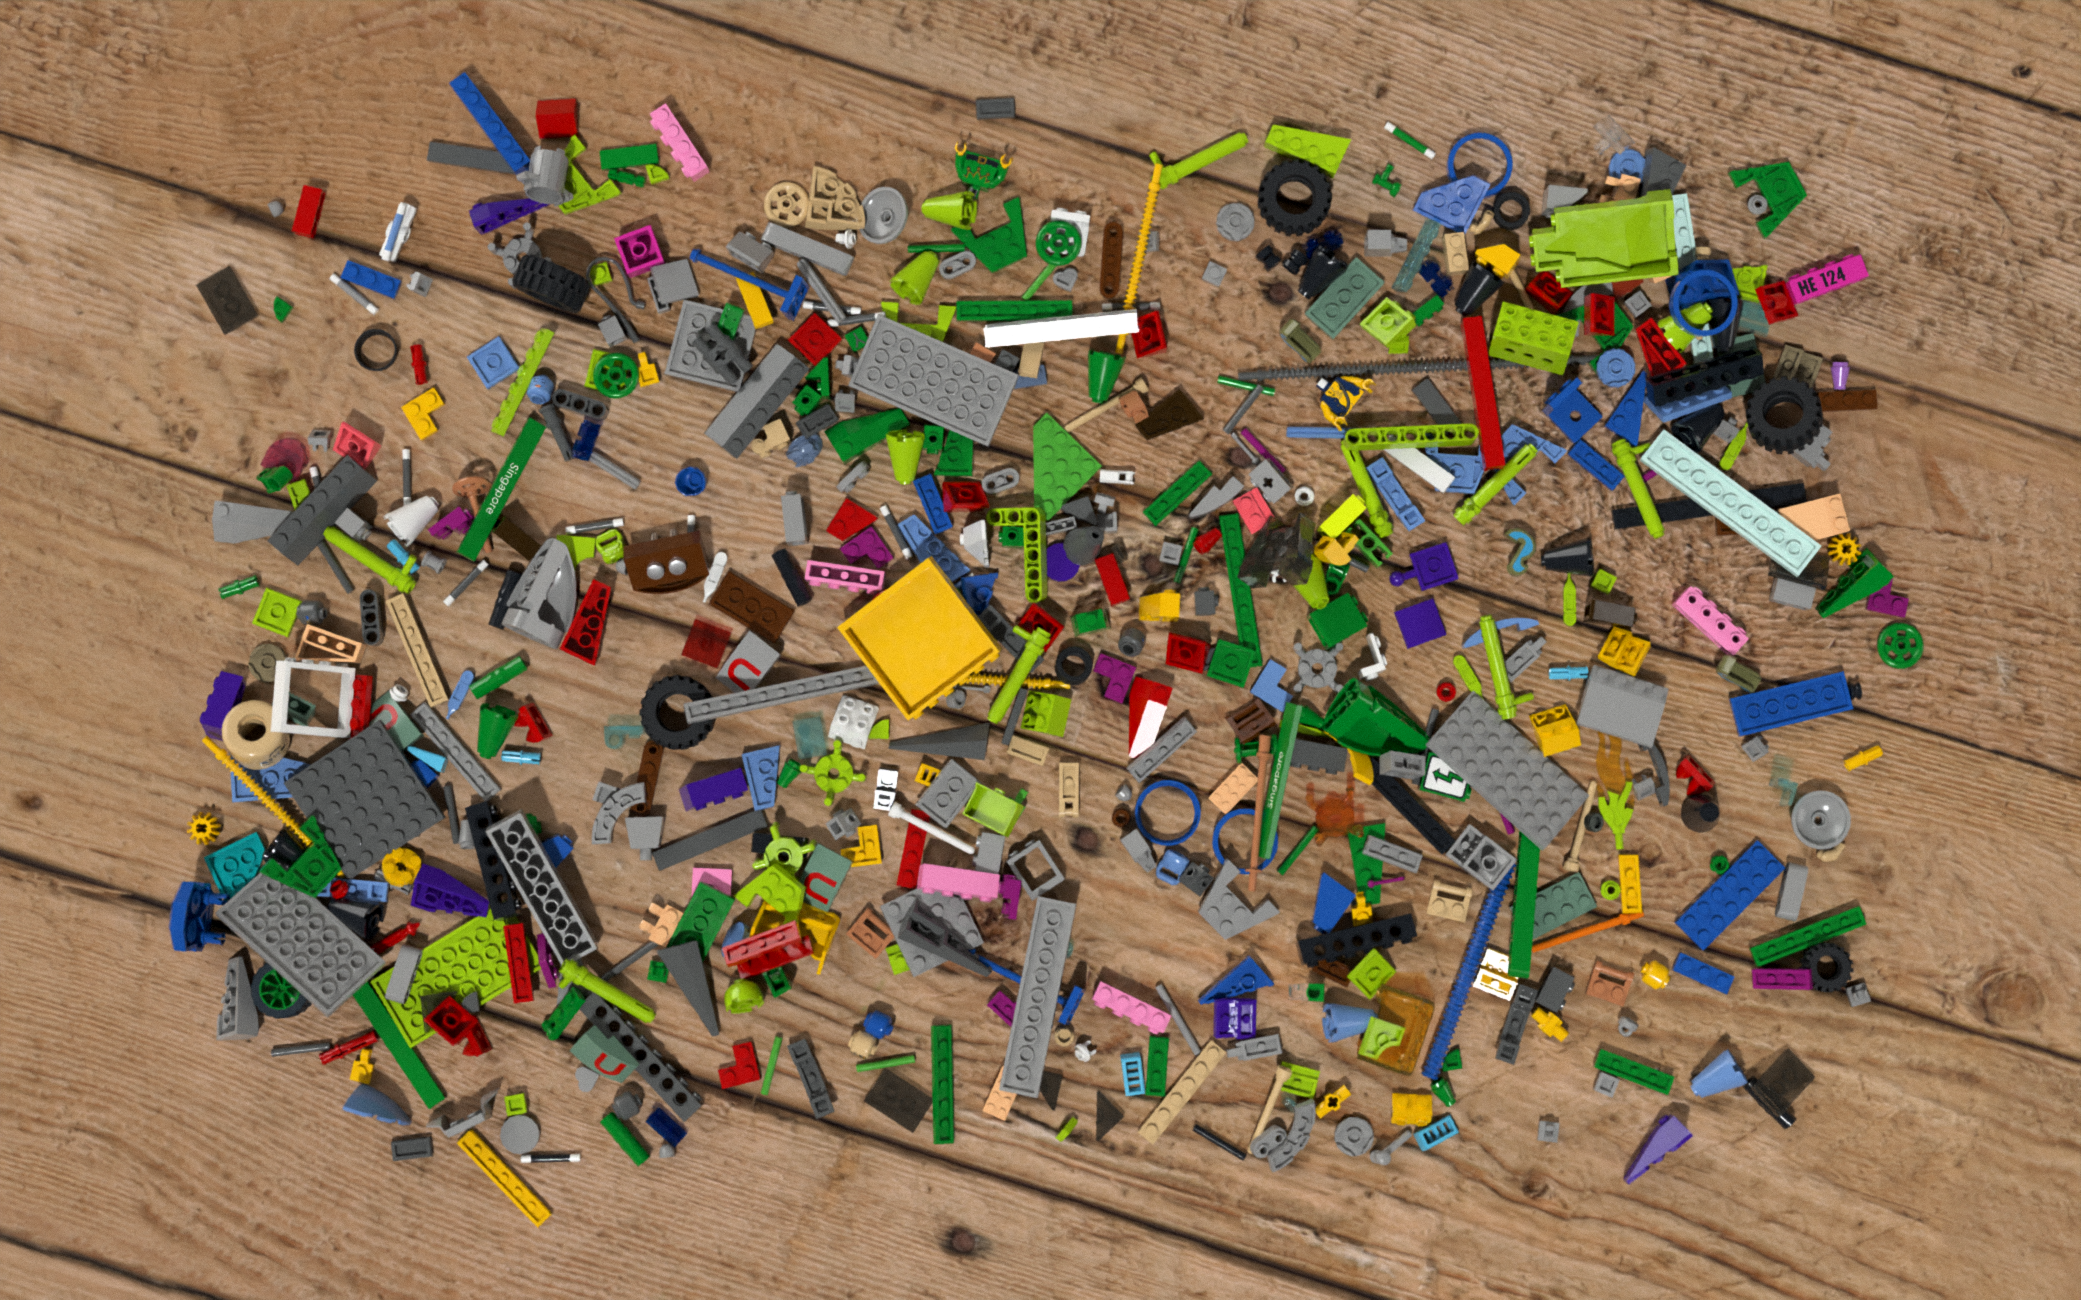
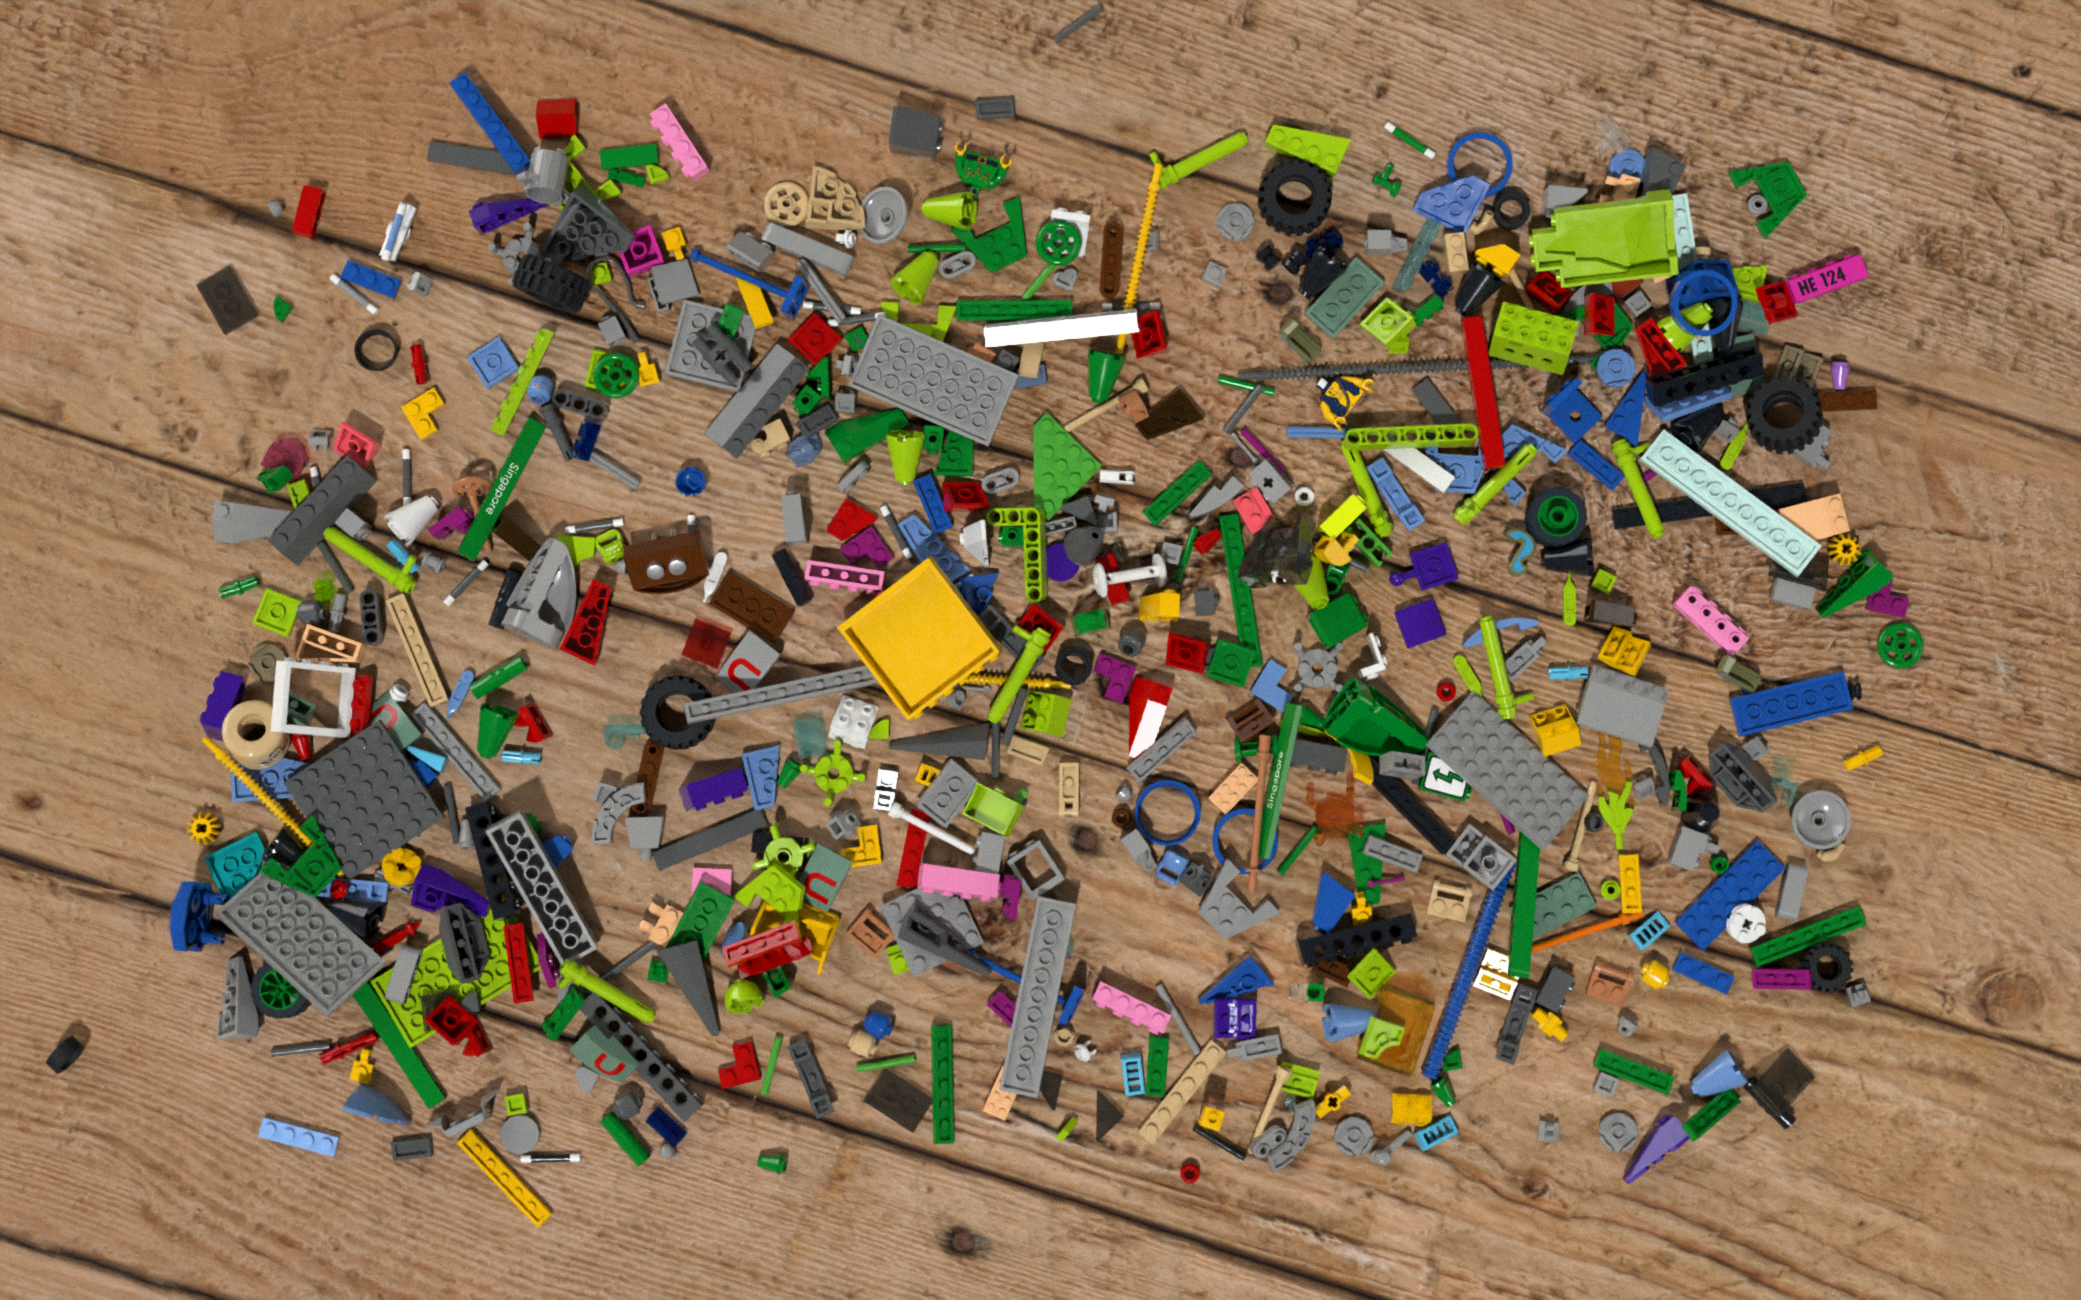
(65, 1055): none -> black tyre
(299, 1136): none -> light blue plate
(302, 745): none -> red cone
(323, 590): none -> clear neon green wheel
(337, 613): none -> light grey axle
(463, 942): none -> dark grey wedge
(586, 229): none -> dark grey slope
(674, 242): none -> yellow plate
(773, 1163): none -> green cone
(915, 133): none -> dark grey slope
(995, 749): none -> dark grey bar
(1077, 24): none -> dark grey bar
(1158, 568): none -> white hose
(1187, 1179): none -> red plate
(1211, 1118): none -> yellow window
(1555, 517): none -> wheel
(1617, 1132): none -> light grey tile
(1637, 942): none -> medium azure slope
(1678, 786): none -> green slope
(1688, 847): none -> light grey hinge
(1710, 1114): none -> green plate
(1741, 778): none -> dark grey wedge
(1756, 923): none -> white plate

